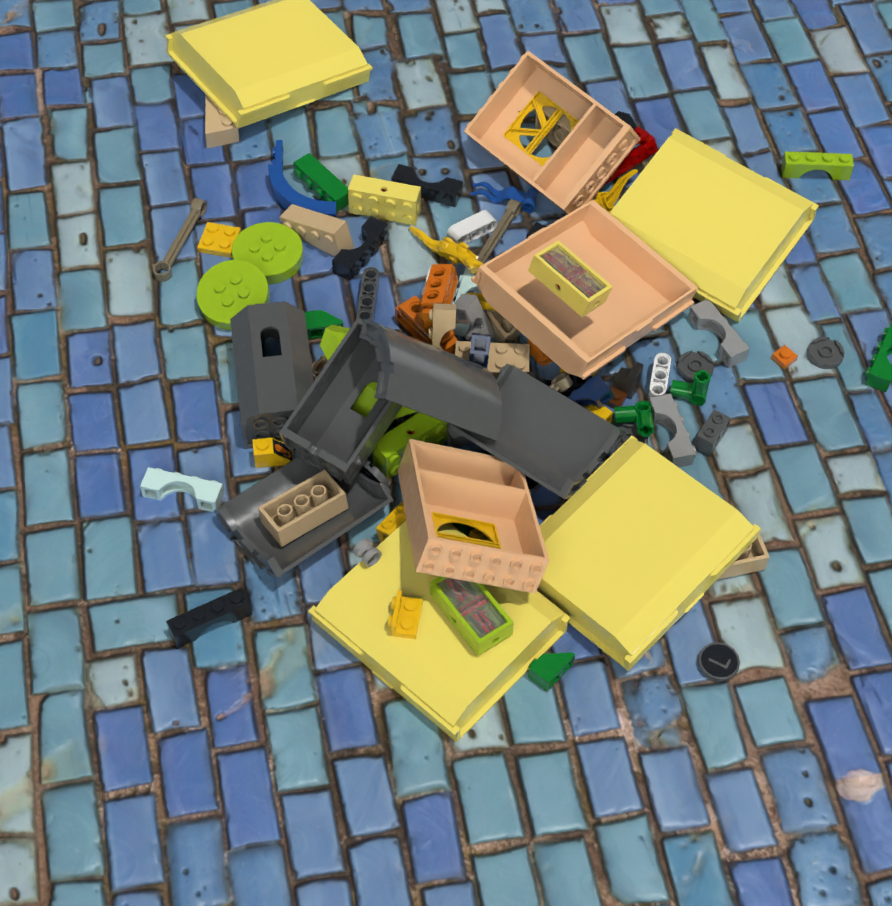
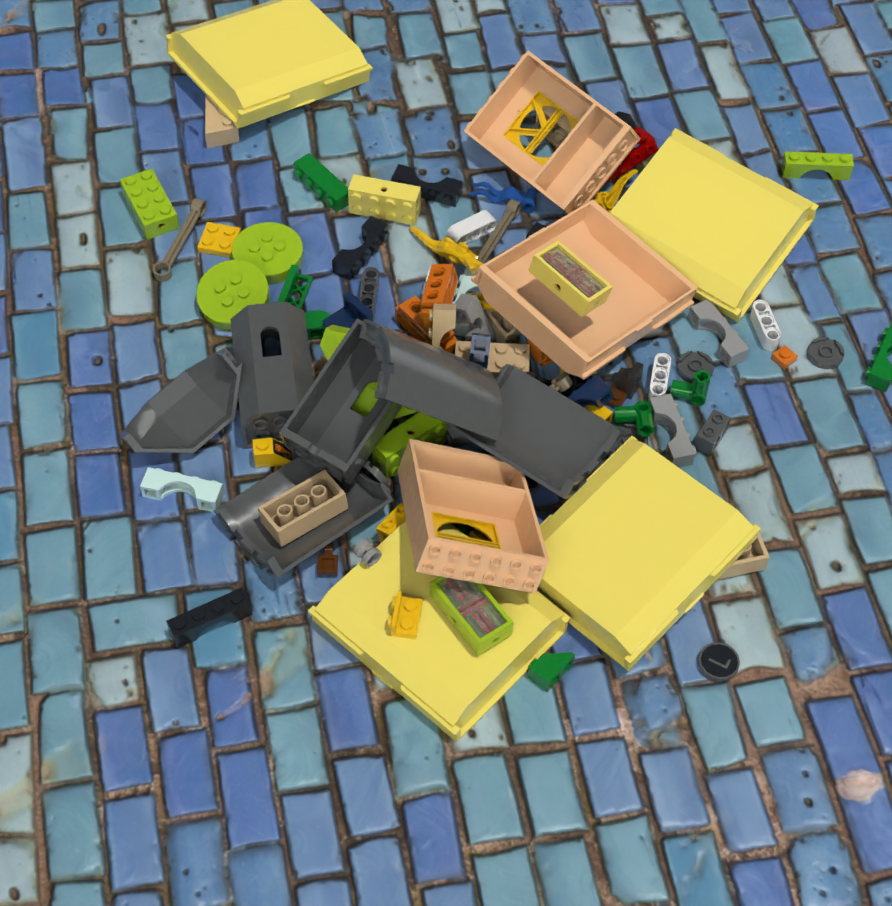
(149, 204): none -> lime brick
(188, 408): none -> dark grey panel
(286, 194): blue arch -> none
(291, 283): none -> green fence
(318, 229): tan wedge -> none
(328, 562): none -> reddish brown plate
(349, 313): none -> dark blue bracket
(765, 325): none -> white beam

